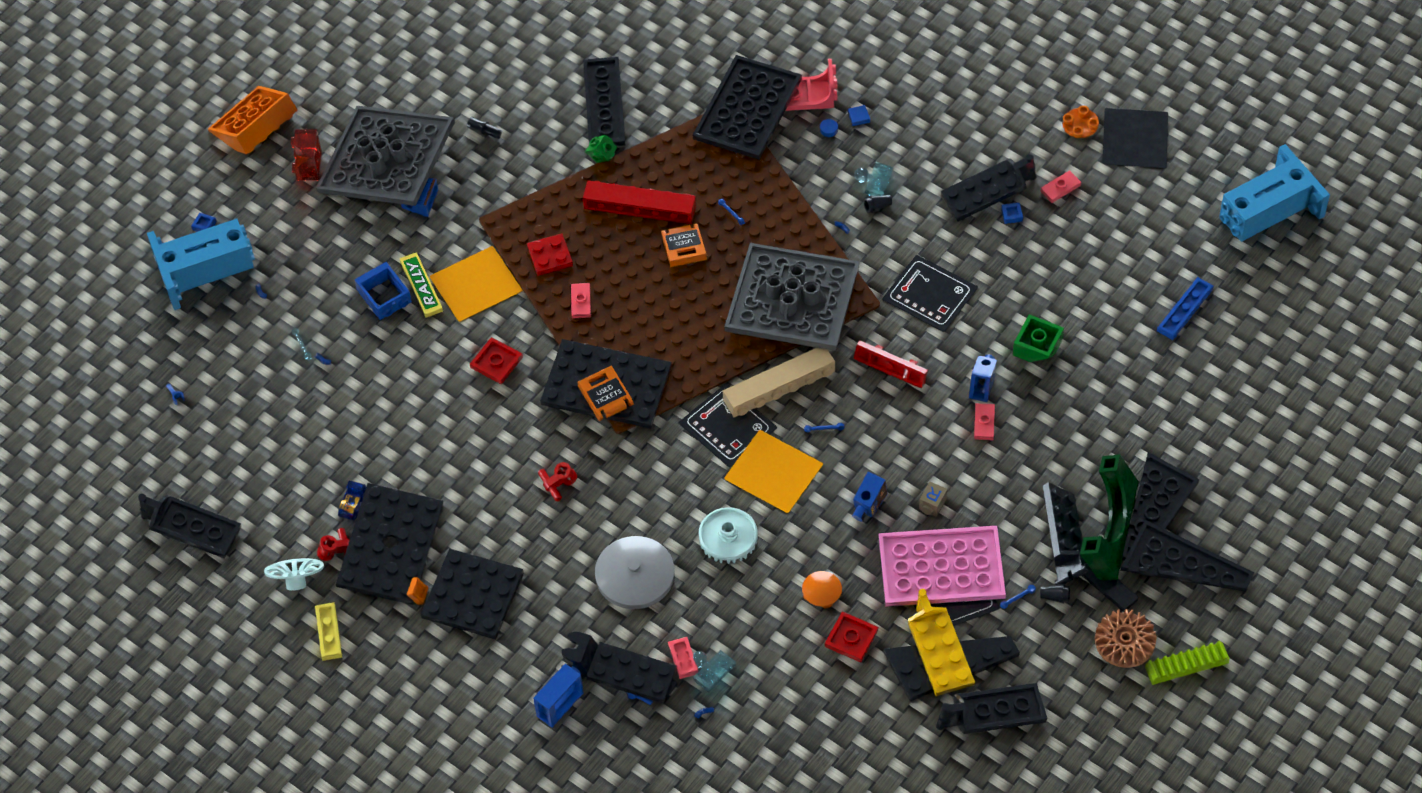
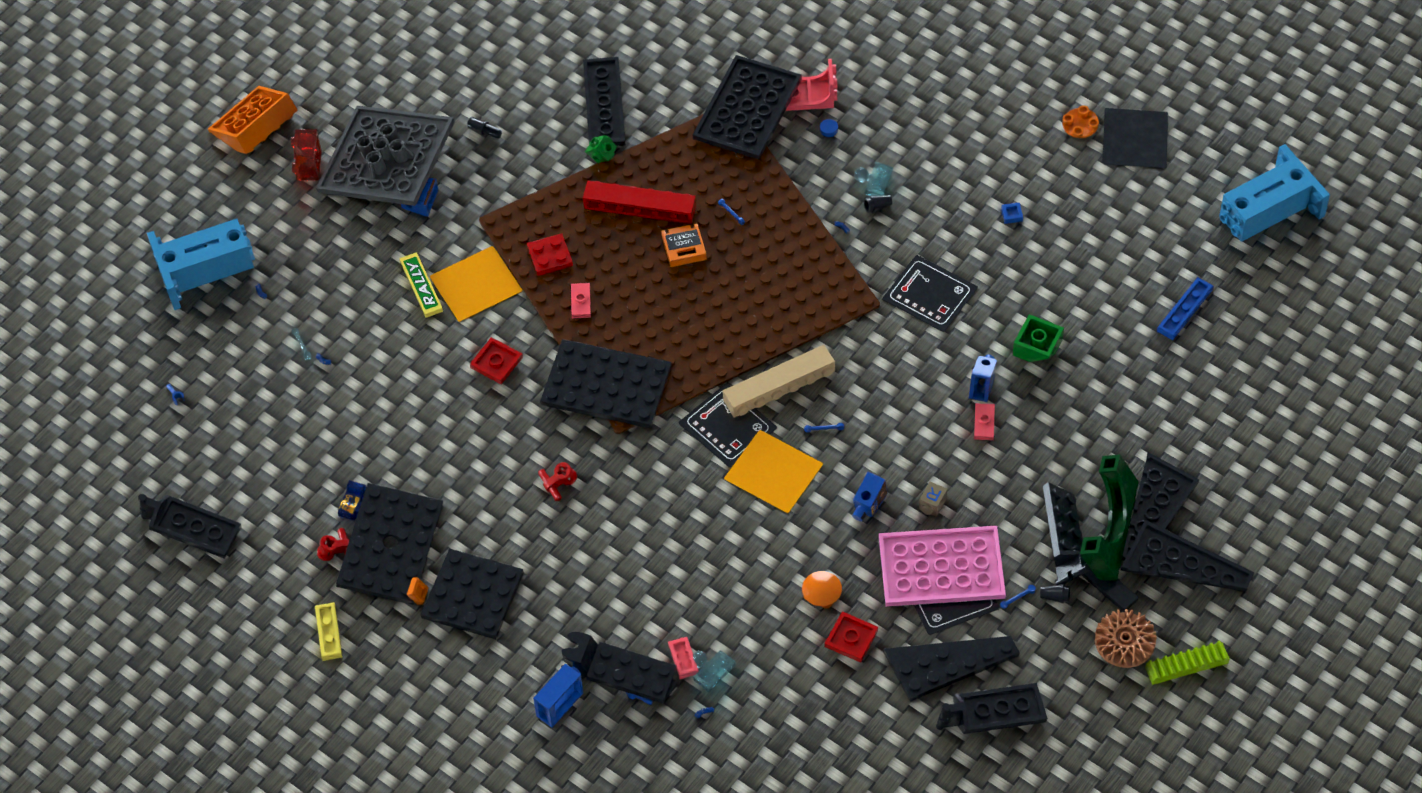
(203, 222): blue tile -> none
(296, 578): light aqua wheel -> none
(376, 277): blue window -> none
(606, 395): orange container -> none
(634, 572): light grey dish -> none
(728, 534): light aqua wheel -> none
(792, 296): dark grey plate -> none
(858, 115): blue tile -> none
(890, 364): red hinge -> none
(939, 647): yellow hinge -> none
(989, 187): black hinge -> none
(1060, 186): coral plate -> none

